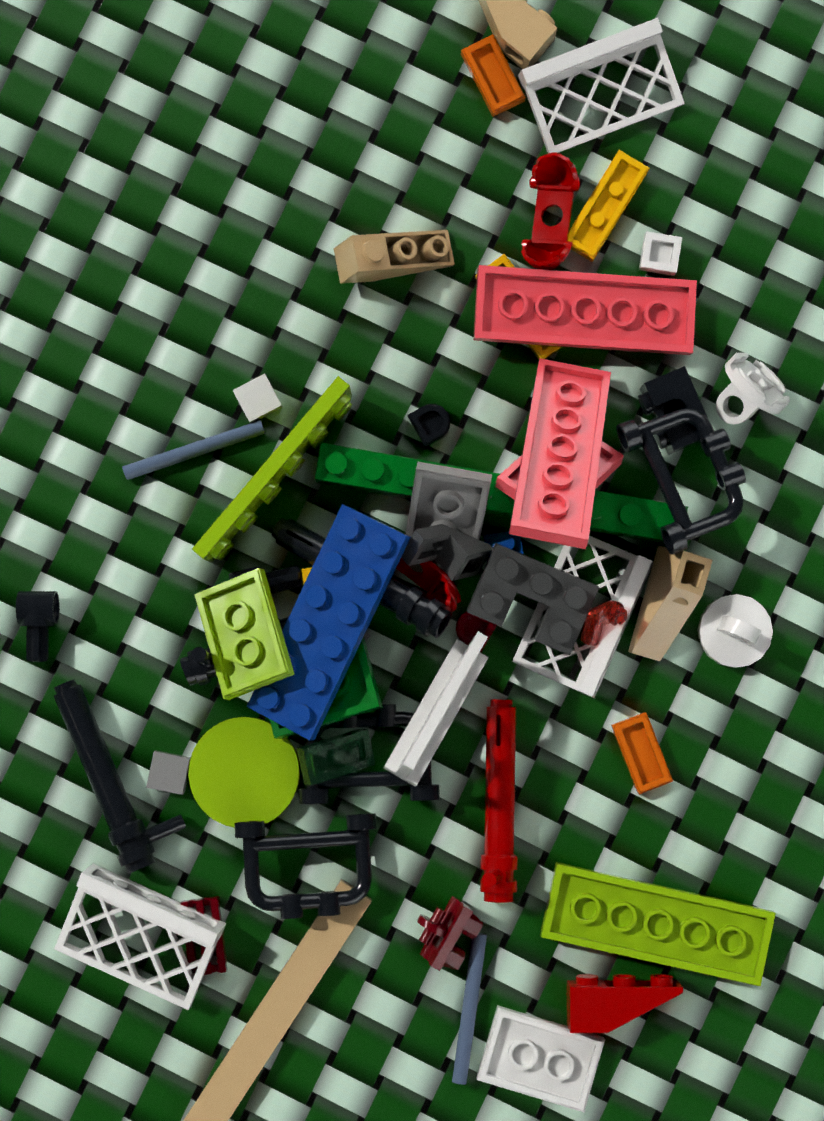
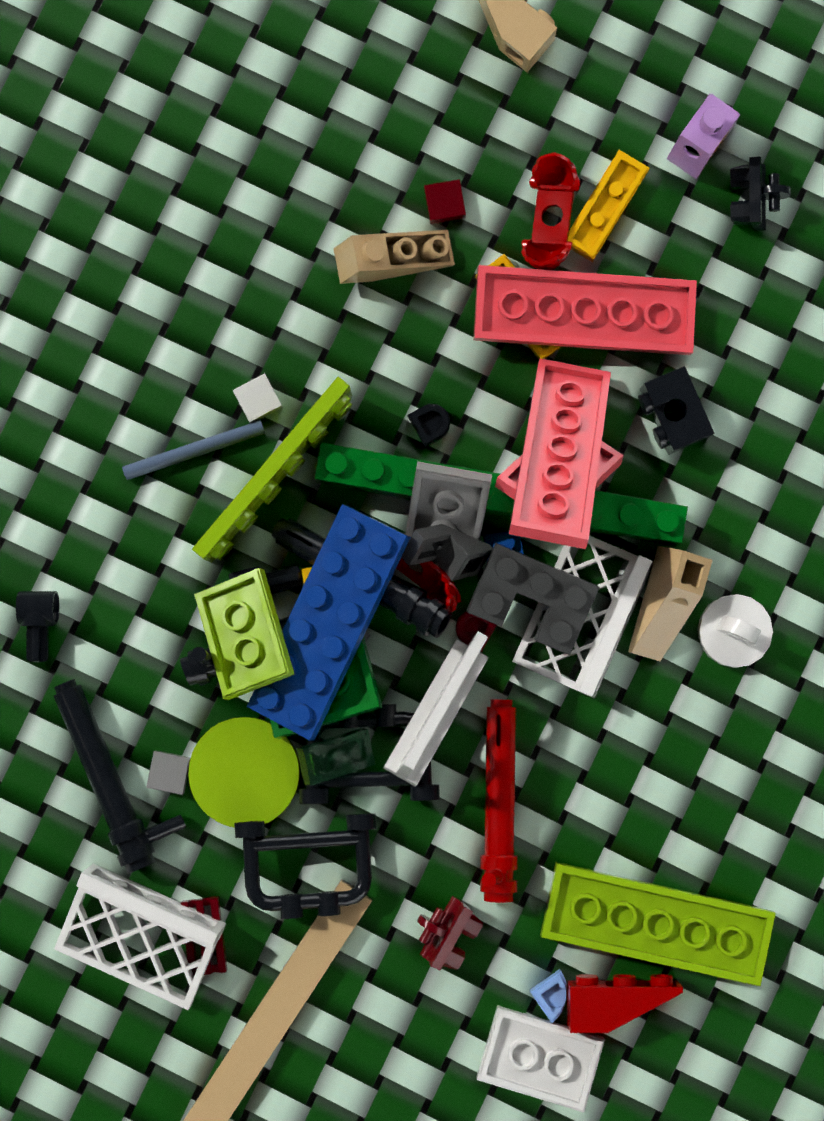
(444, 201): none -> dark red tile
(469, 1009): sand blue bar -> none
(493, 75): orange tile -> none
(551, 995): none -> light blue tile
(593, 56): white fence -> none
(599, 616): clear red arm -> none
(641, 753): orange tile -> none
(660, 253): white plate -> none
(704, 134): none -> lavender torso
(713, 444): black bar -> none
(754, 178): none -> black hips
(754, 385): white tile -> none

